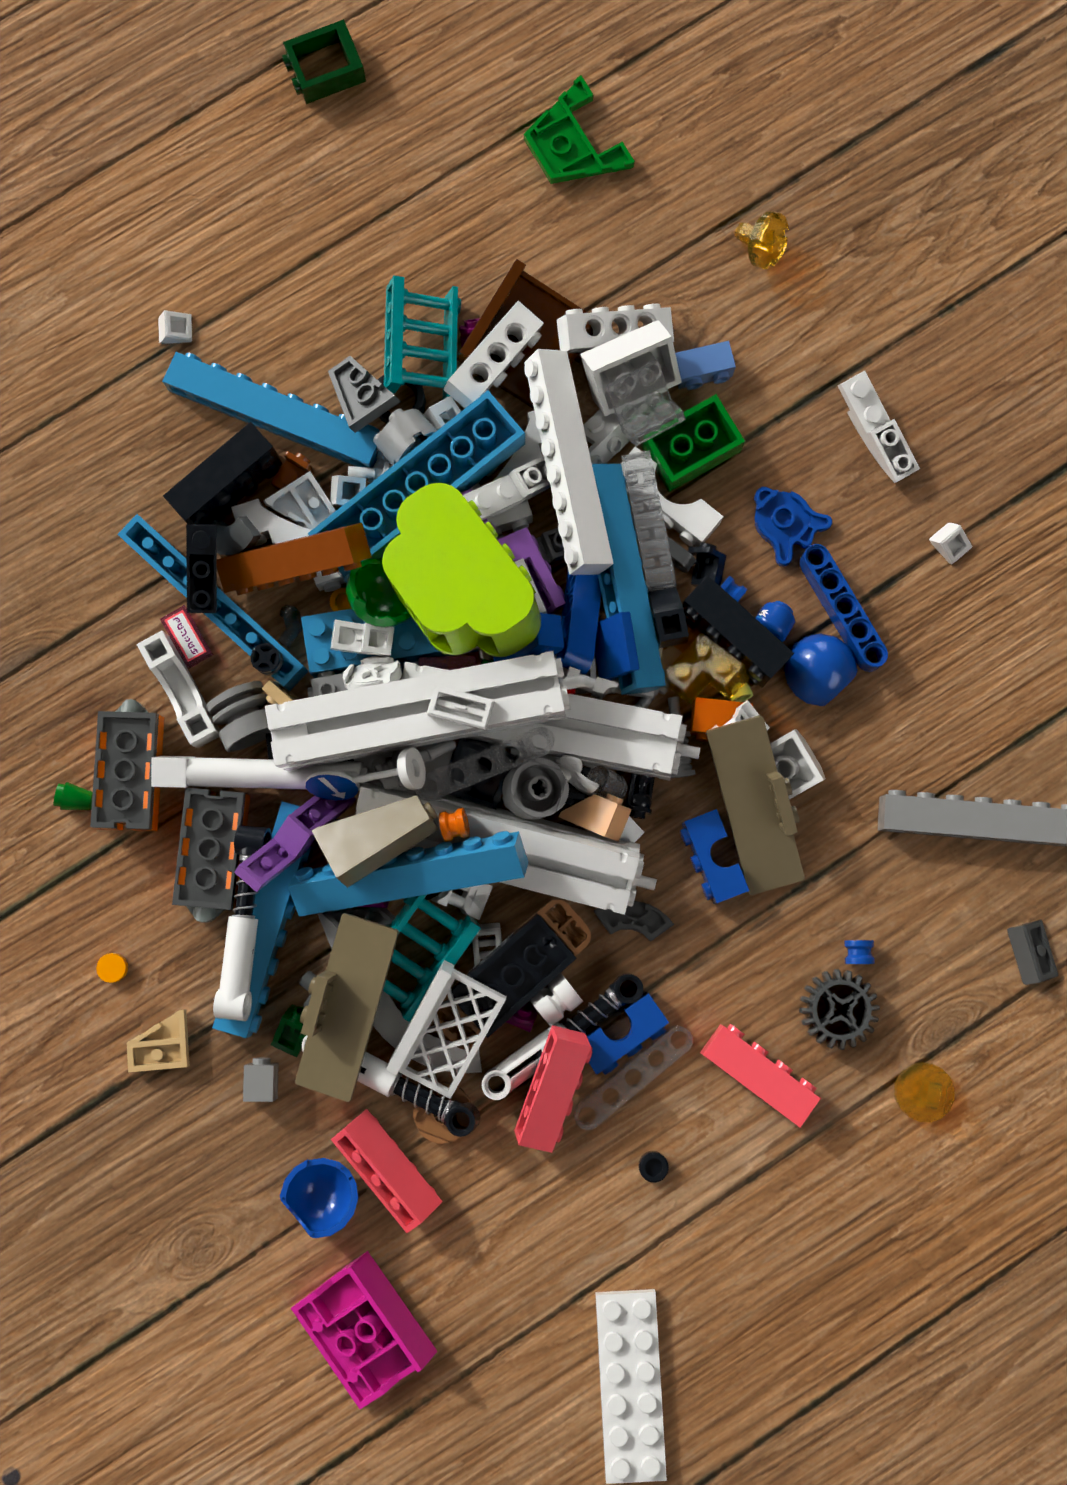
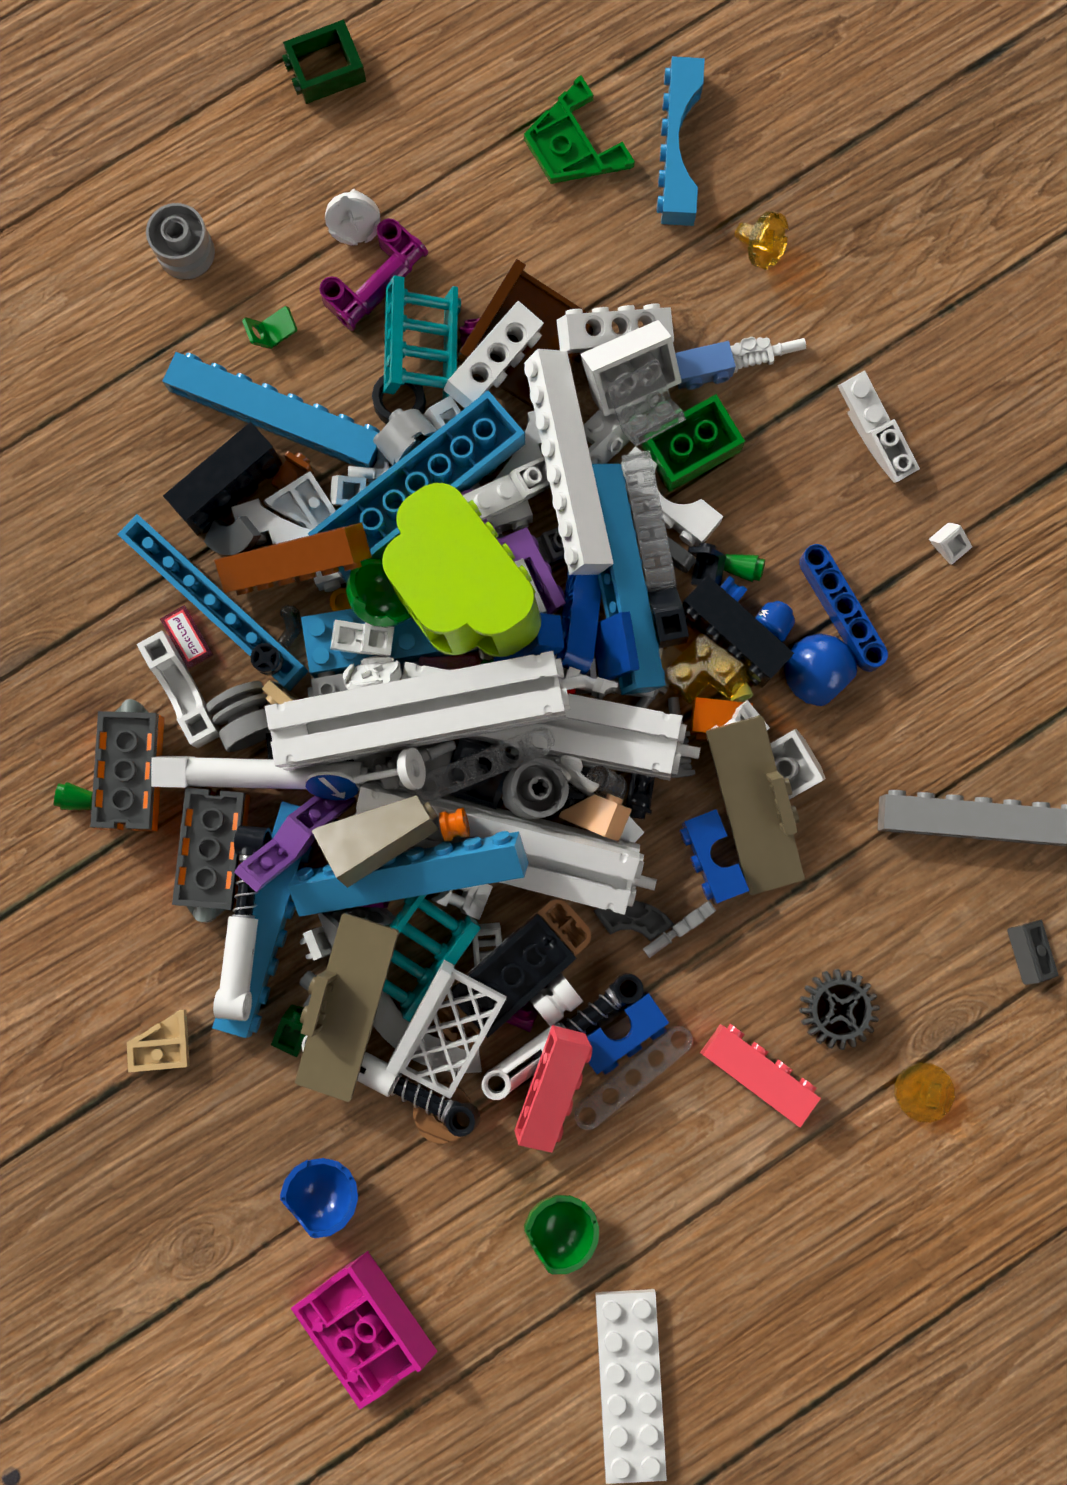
(112, 967): light orange tile -> none
(174, 327): white slope -> none
(180, 241): none -> light grey wheel
(201, 568): black slope -> none
(260, 1081): light grey brick -> none
(271, 330): none -> green bracket
(317, 943): none -> white tile
(352, 218): none -> white tile
(360, 394): wing -> none
(387, 1171): coral brick -> none
(403, 253): none -> magenta piece
(457, 719): white tile -> none
(562, 1233): none -> green cylinder
(653, 1166): black tile -> none
(679, 191): none -> dark azure arch
(689, 922): none -> light grey piece
(745, 566): none -> green cone
(755, 351): none -> white piece
(785, 521): blue tile -> none
(859, 951): blue wheel -> none

